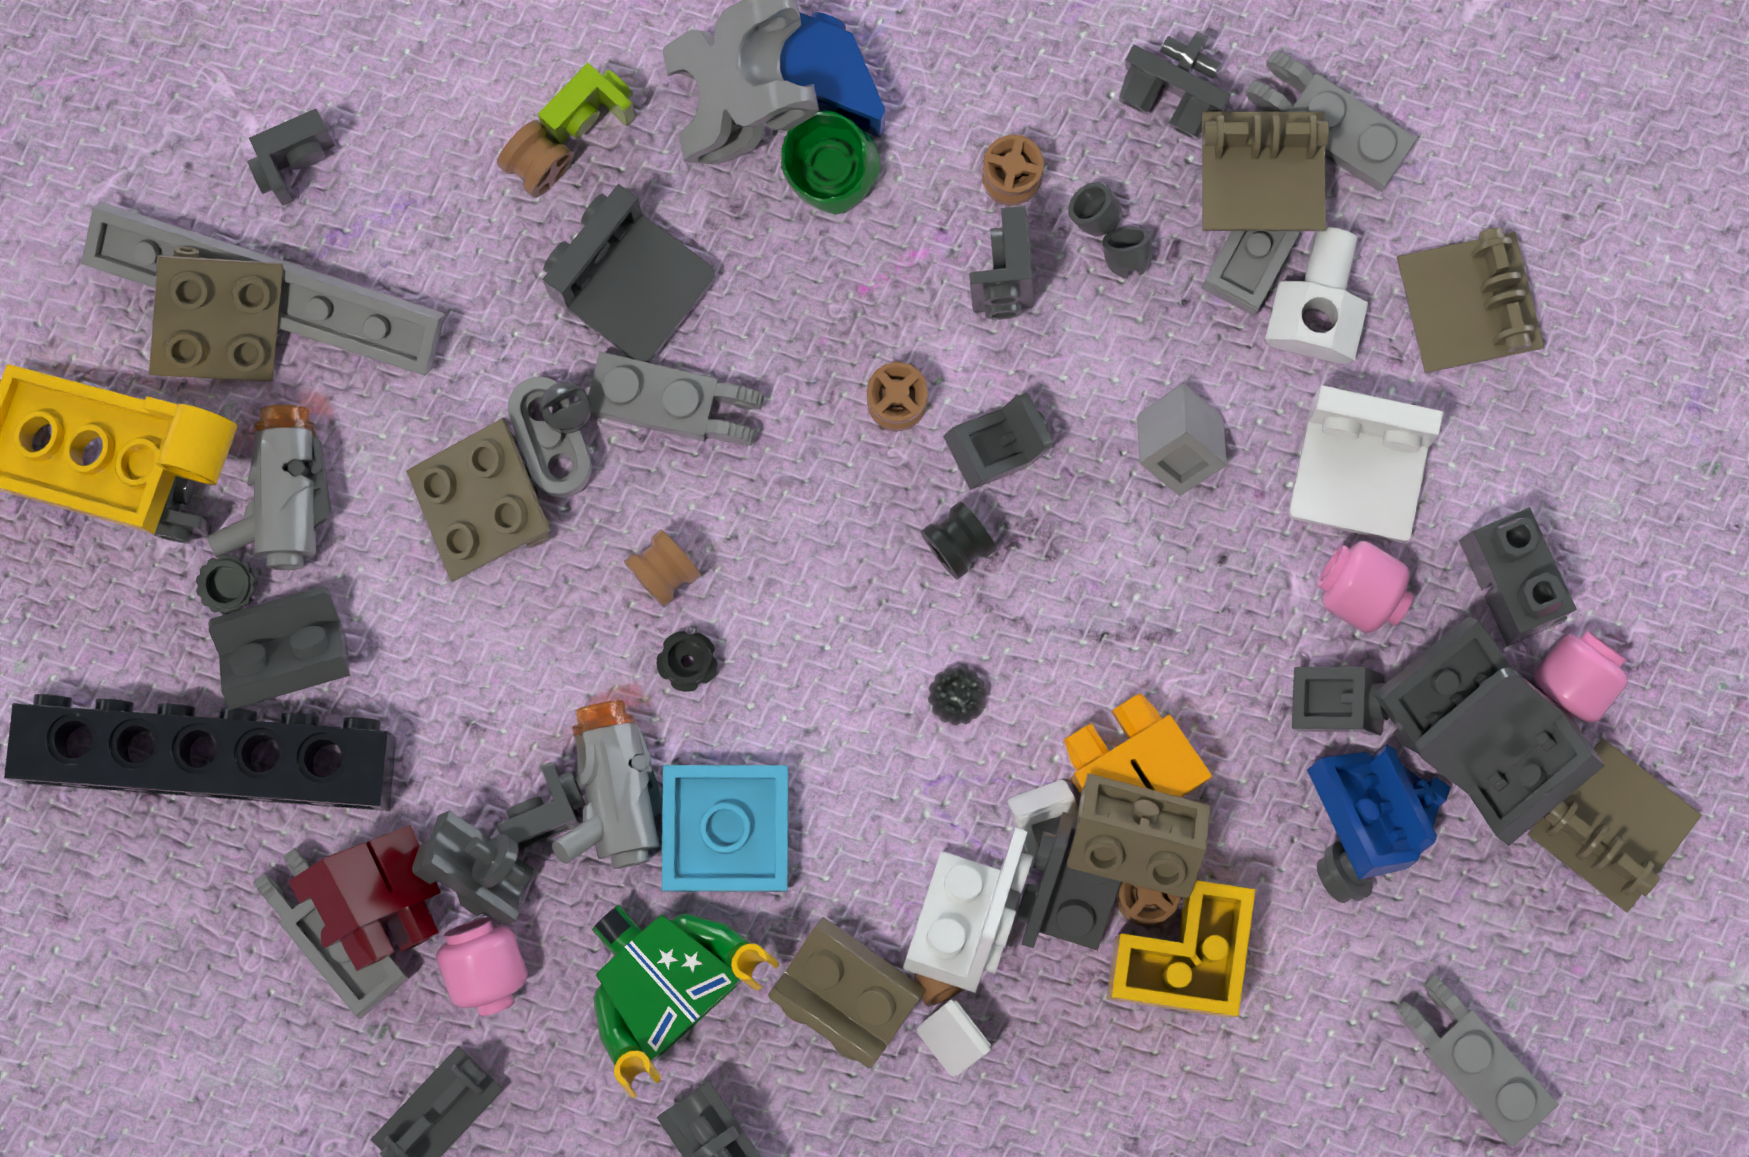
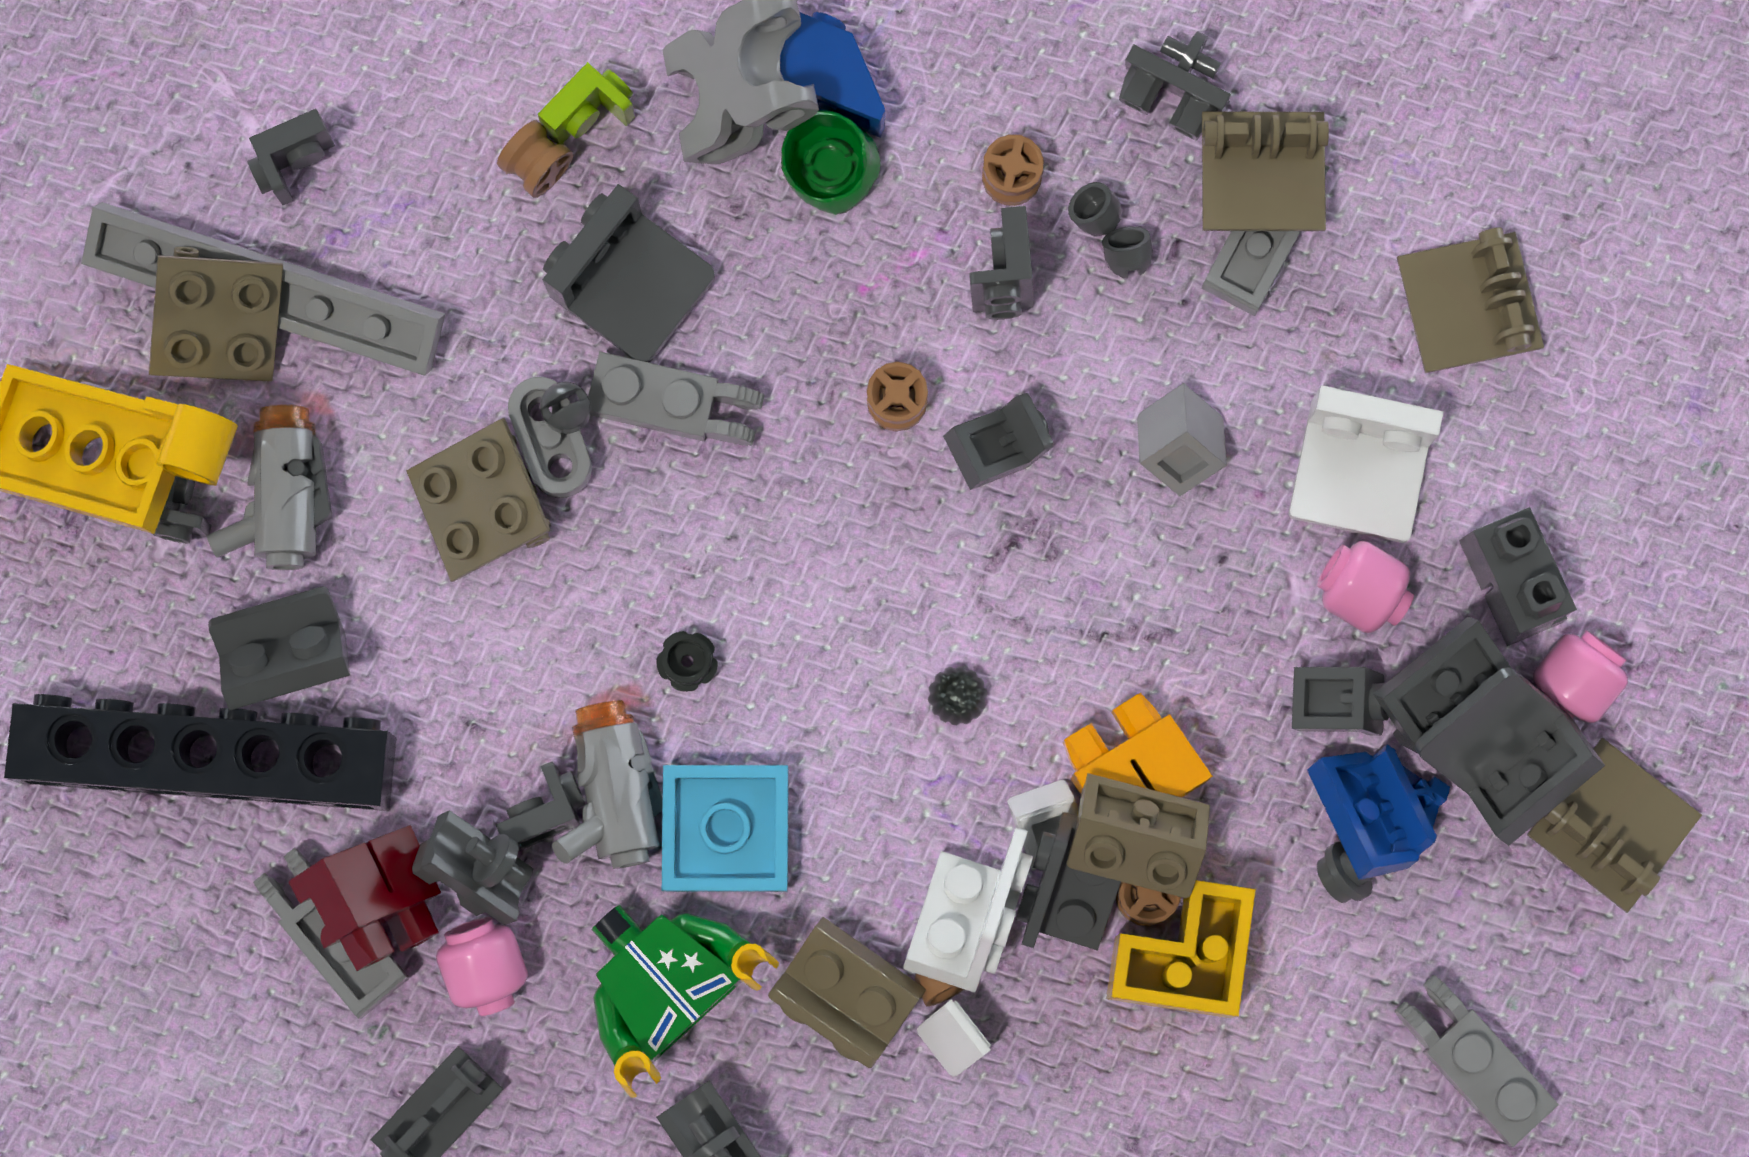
(225, 584): pearl dark grey piece -> none
(662, 568): medium nougat wheel -> none
(958, 540): pearl dark grey wheel -> none
(1321, 290): white piece -> none
(1358, 135): light grey hinge -> none

